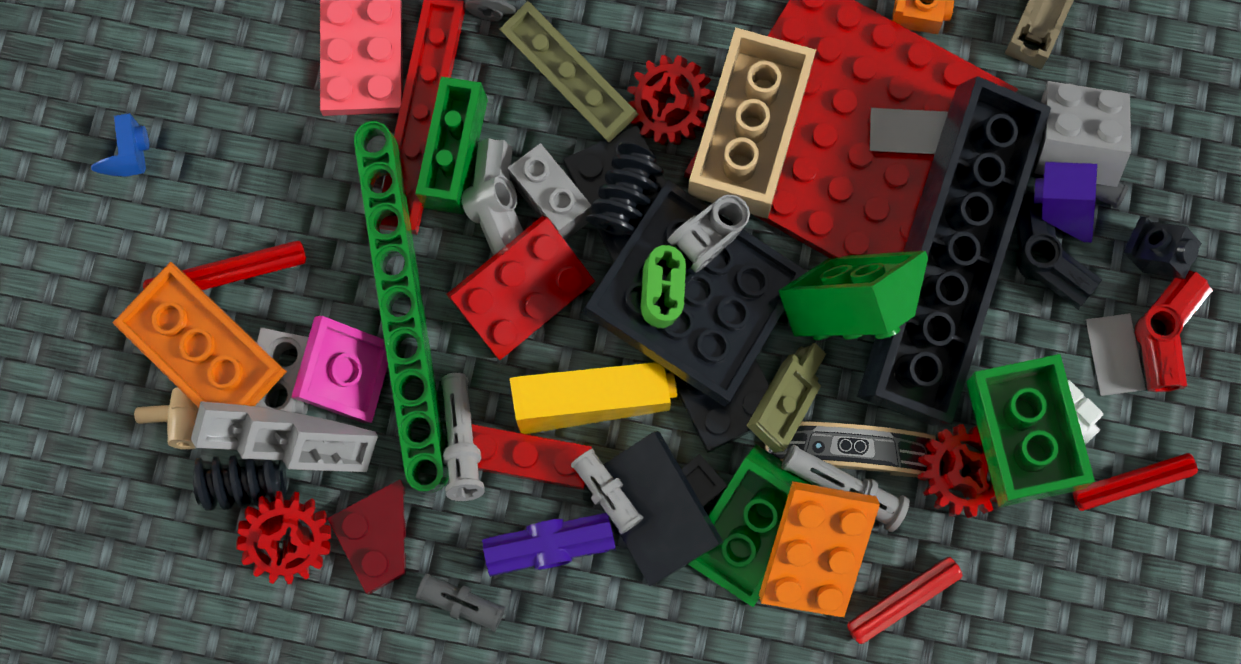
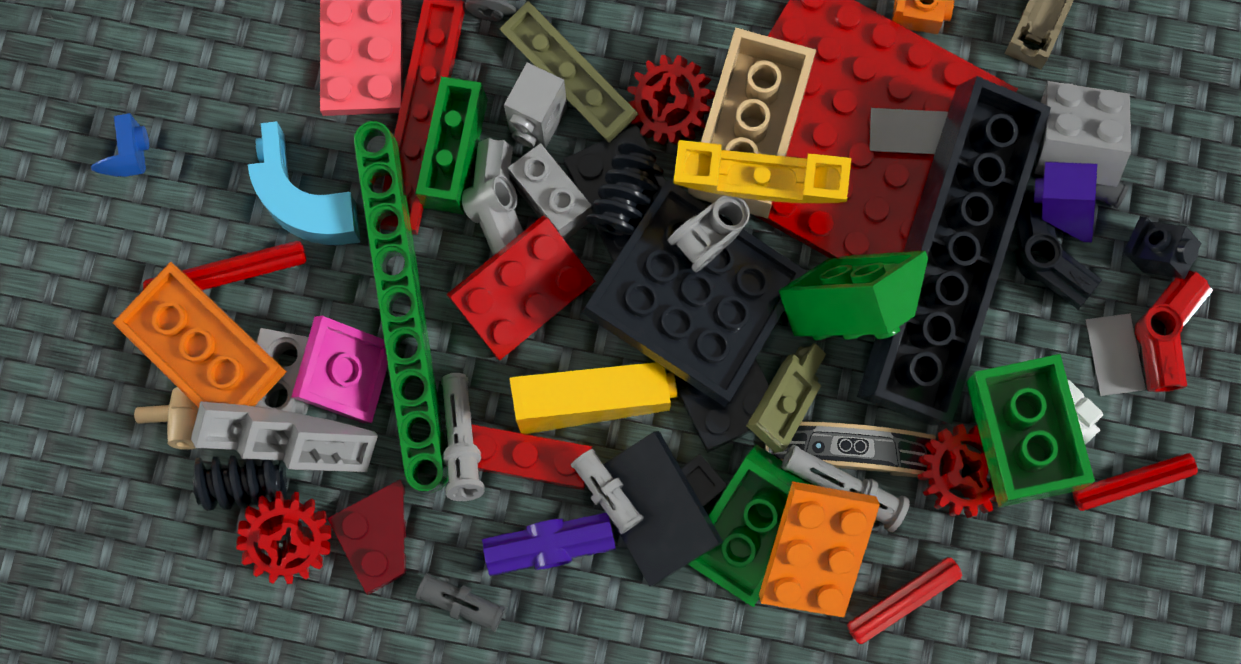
(315, 218): none -> medium azure arch
(535, 106): none -> light grey brick
(672, 286): bright green beam -> none
(762, 175): none -> yellow slope

